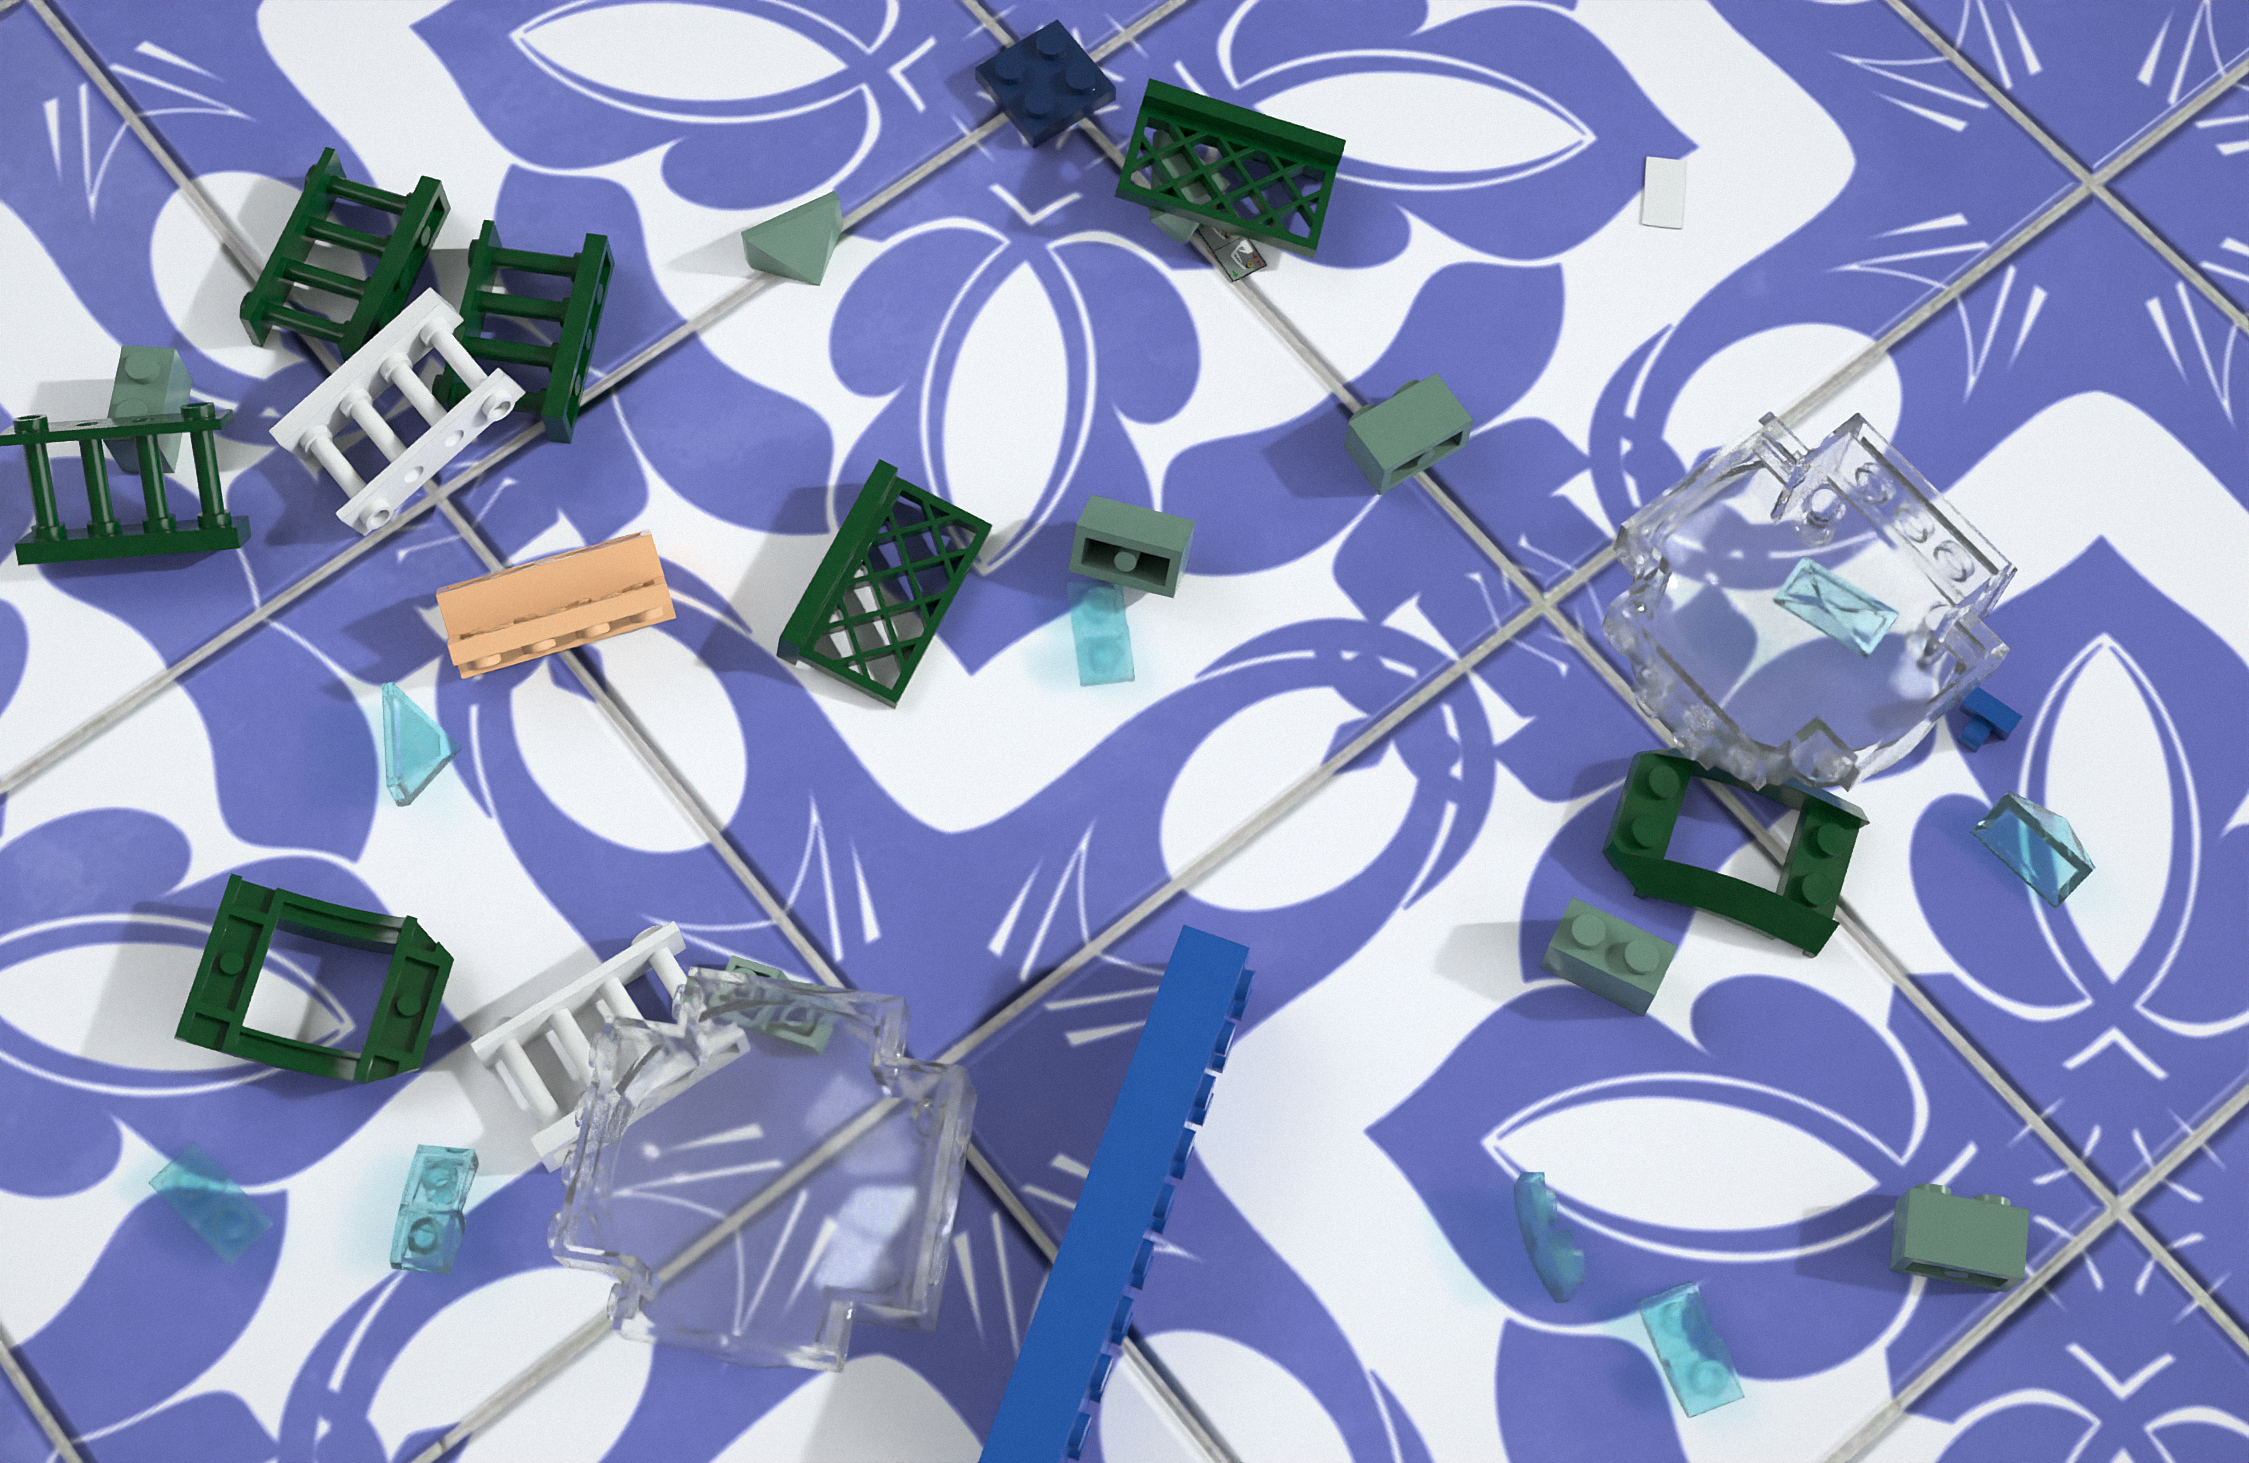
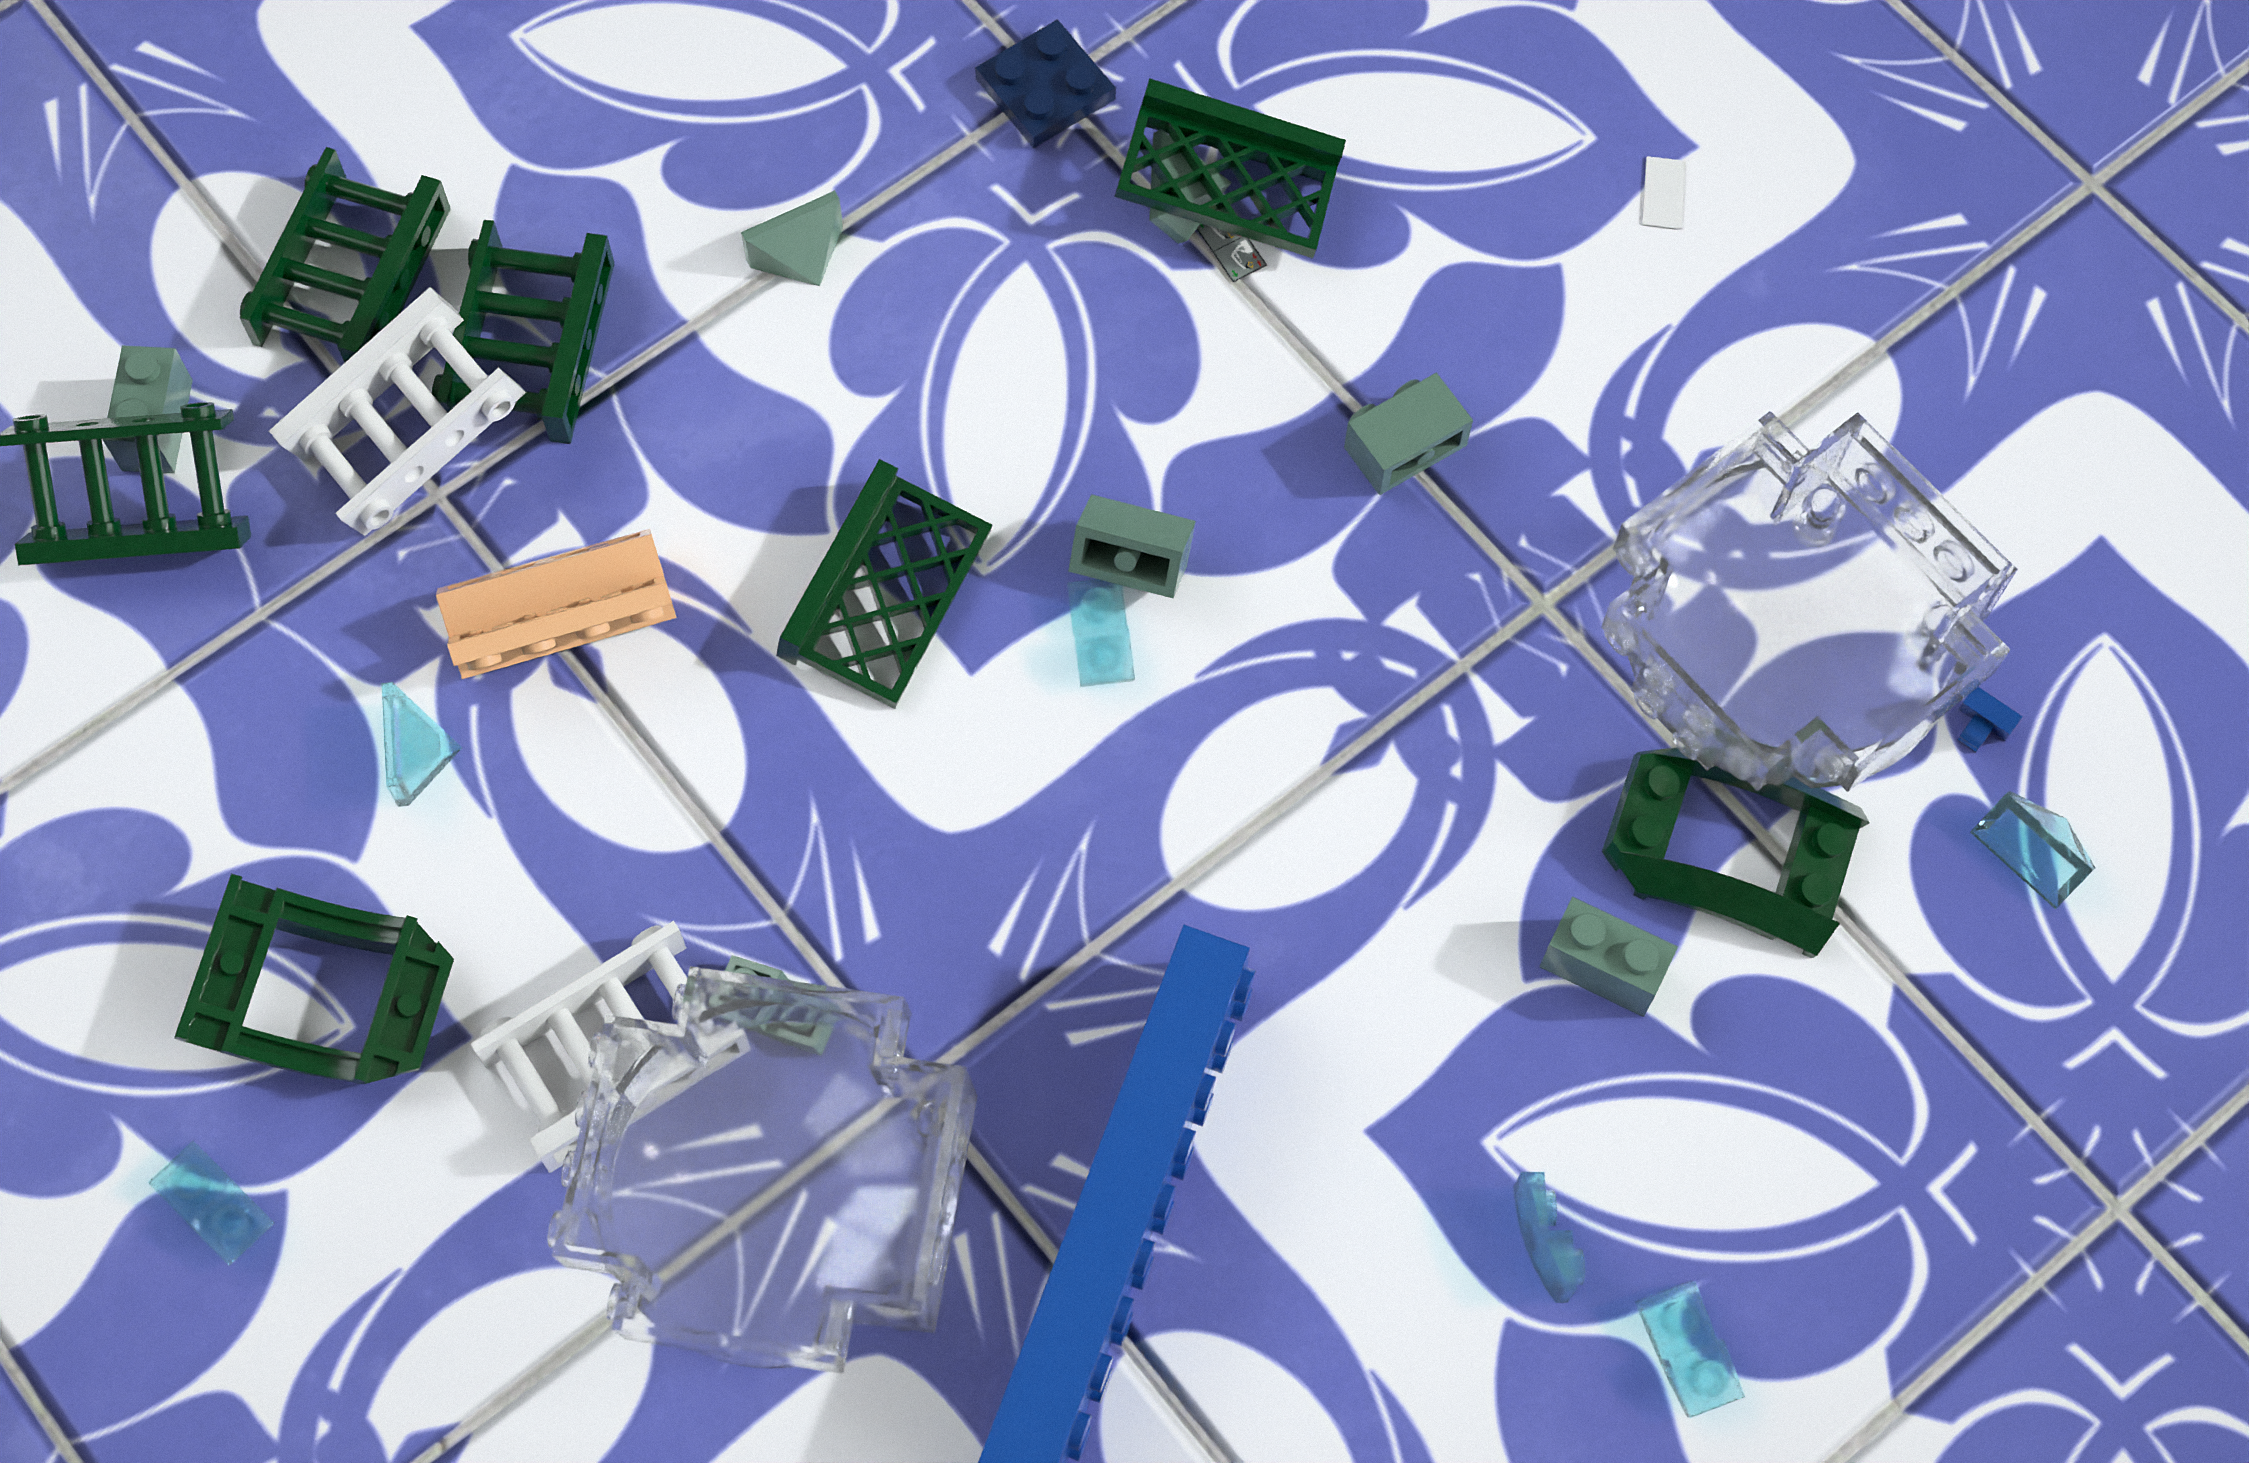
(431, 1209): clear light blue slope -> none
(1836, 607): clear light blue slope -> none
(1959, 1238): sand green brick -> none

